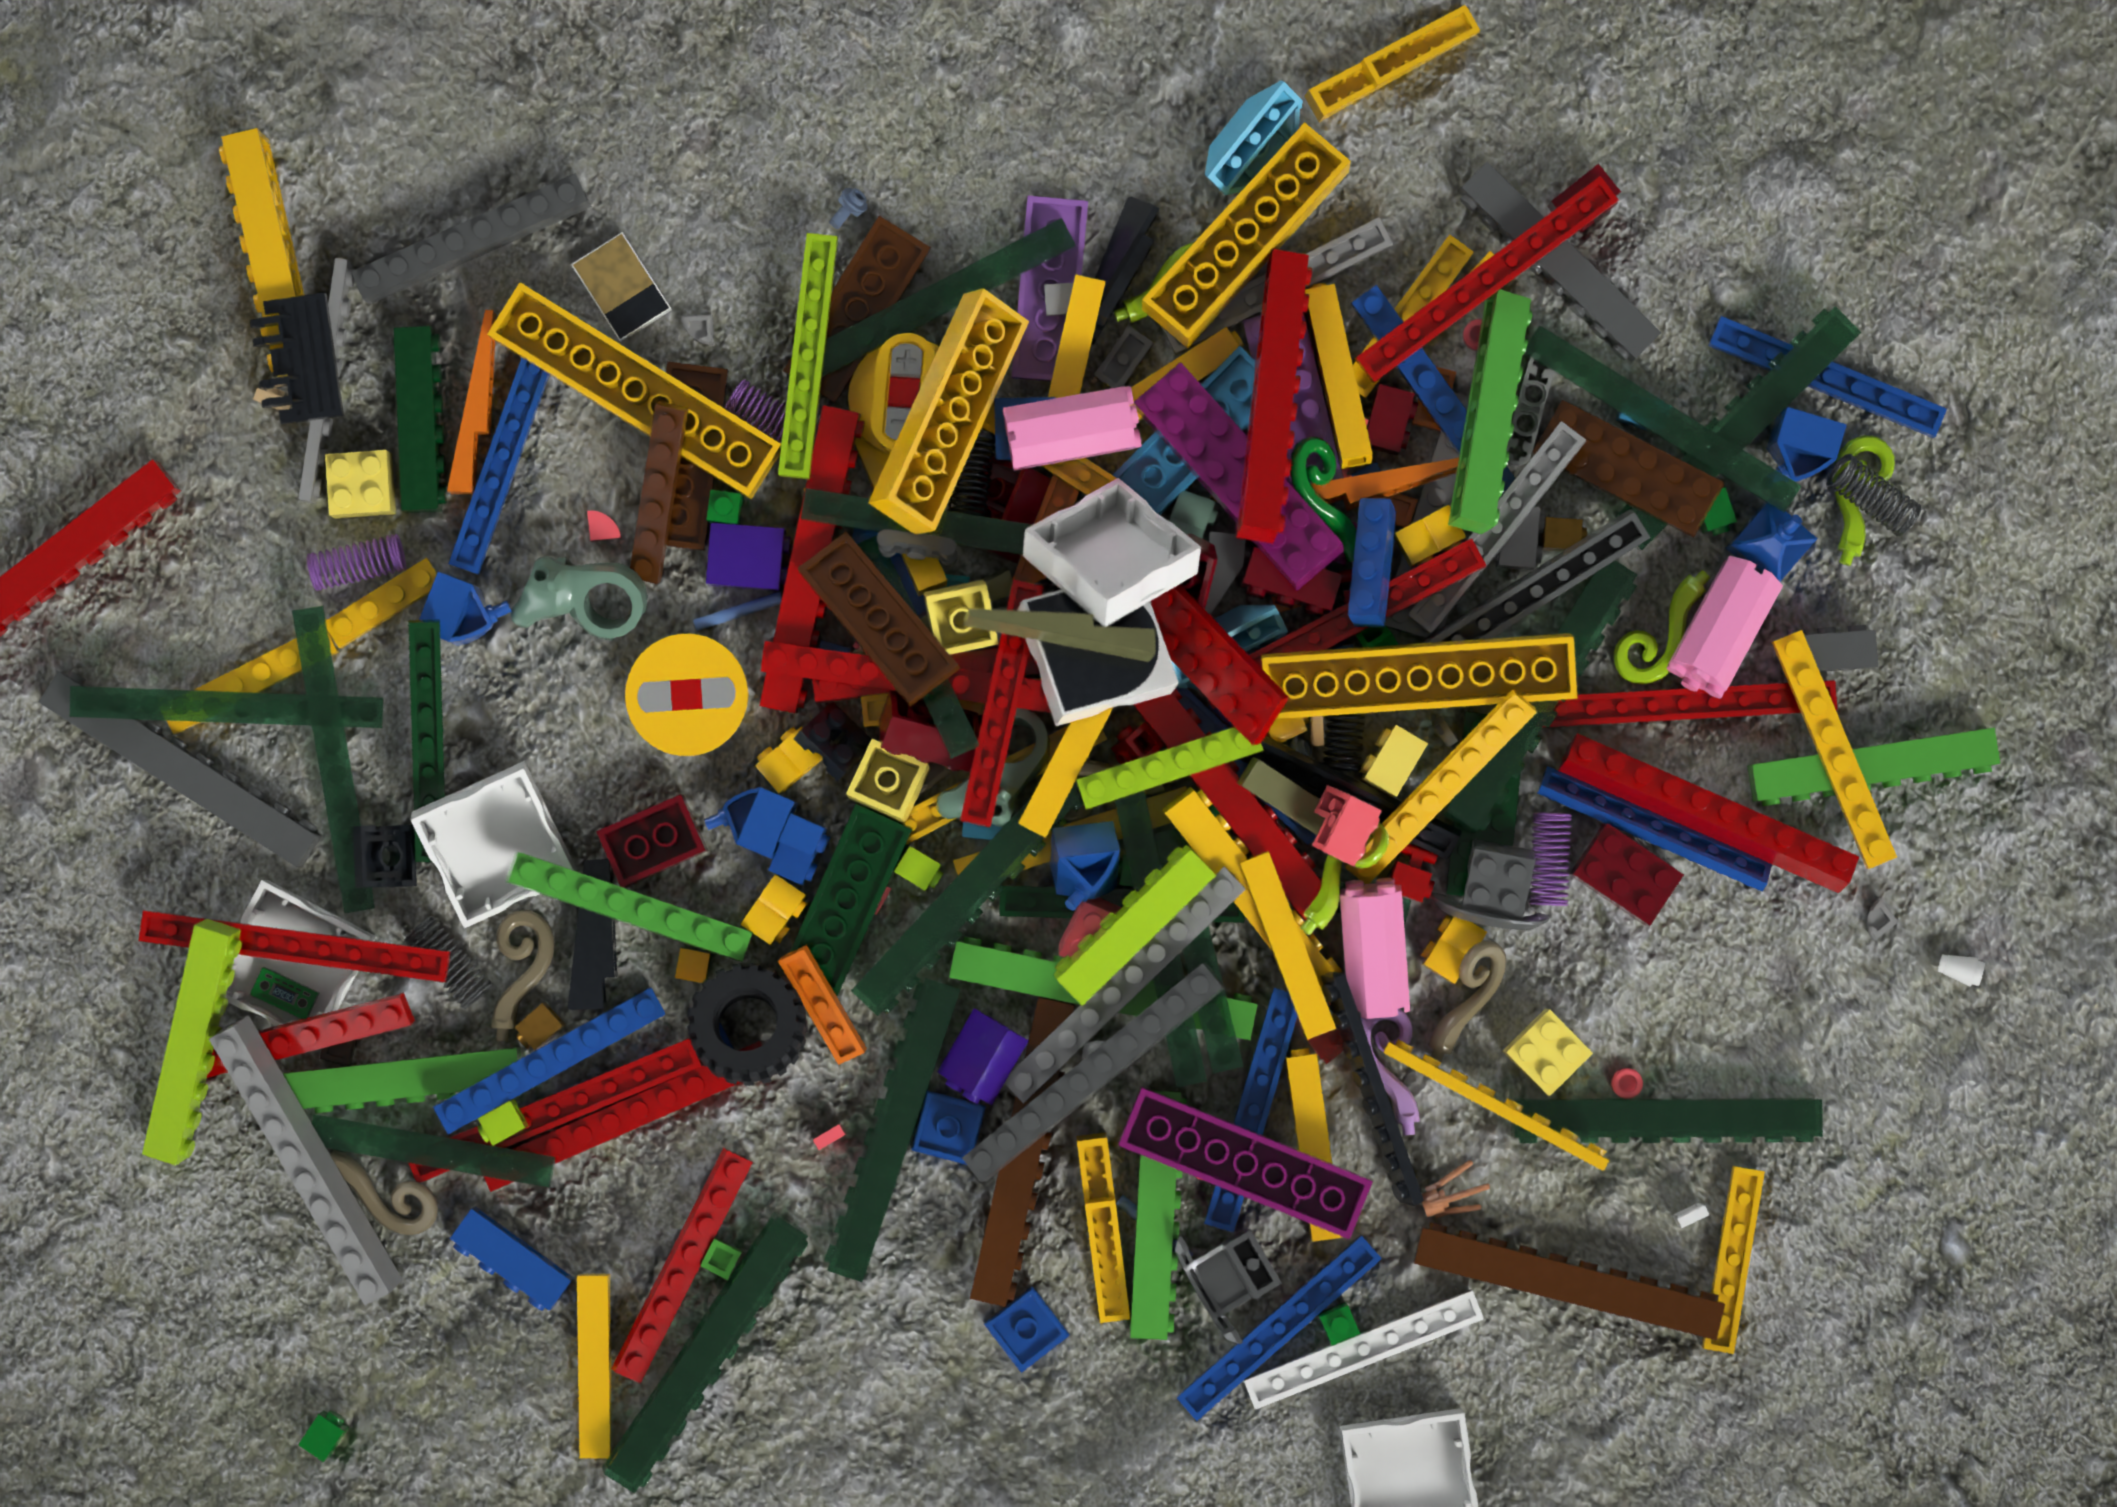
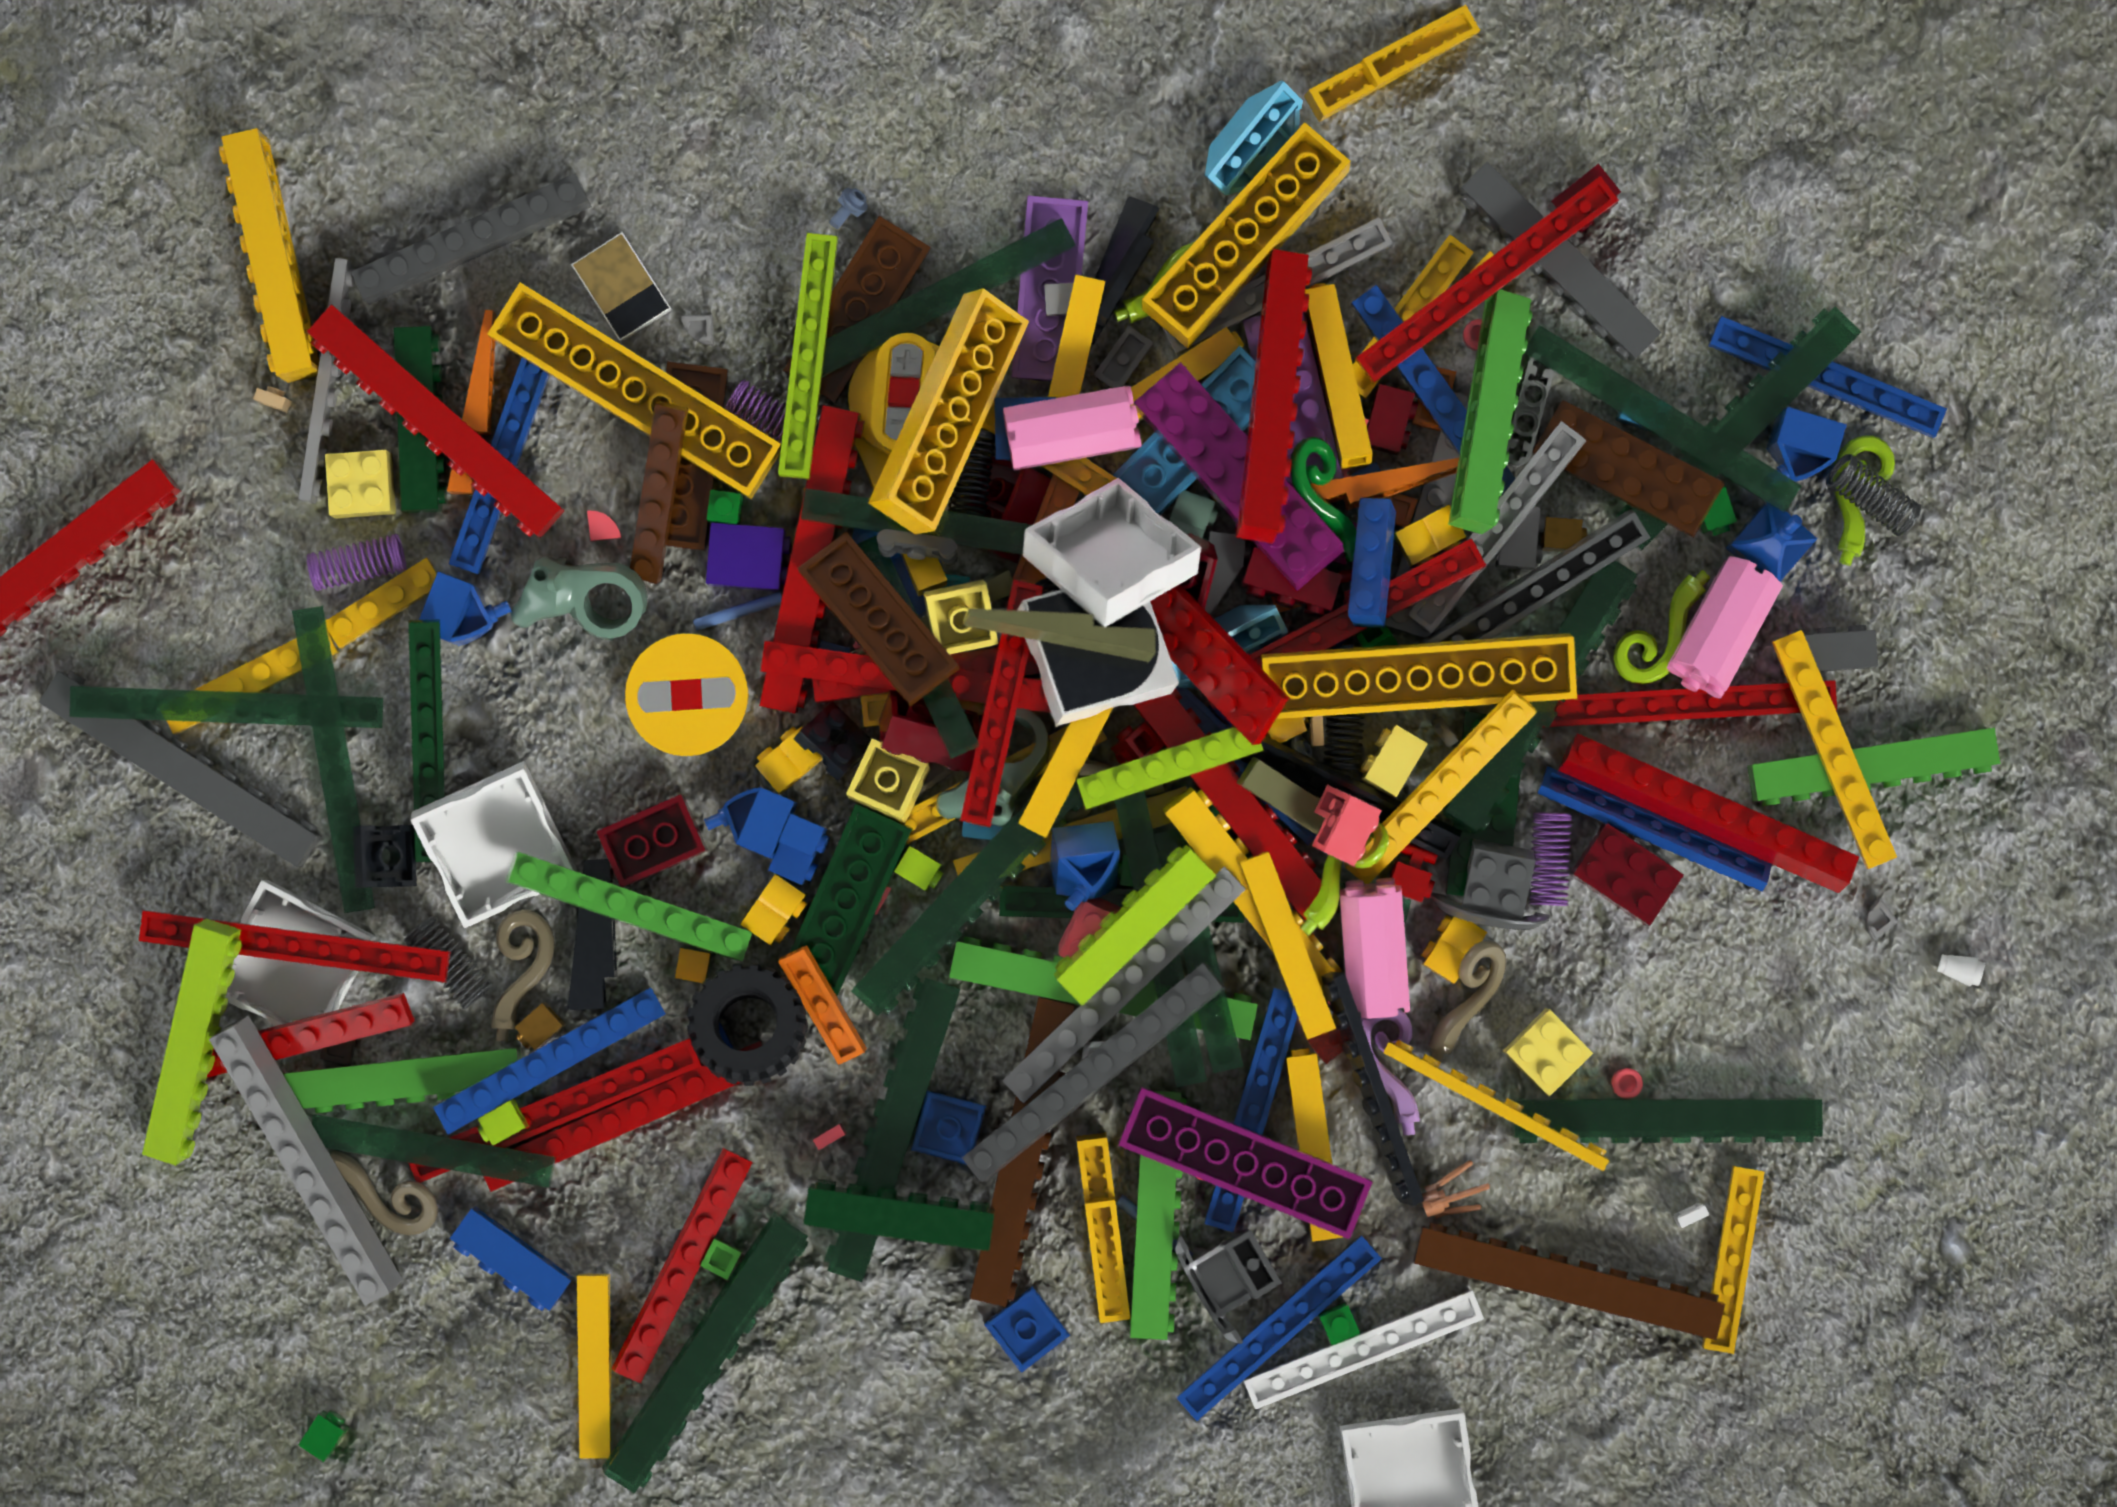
(284, 993): green tile -> none
(306, 358): black hinge -> none
(437, 422): none -> red brick
(899, 1216): none -> dark green brick
(982, 1058): dark purple brick -> none

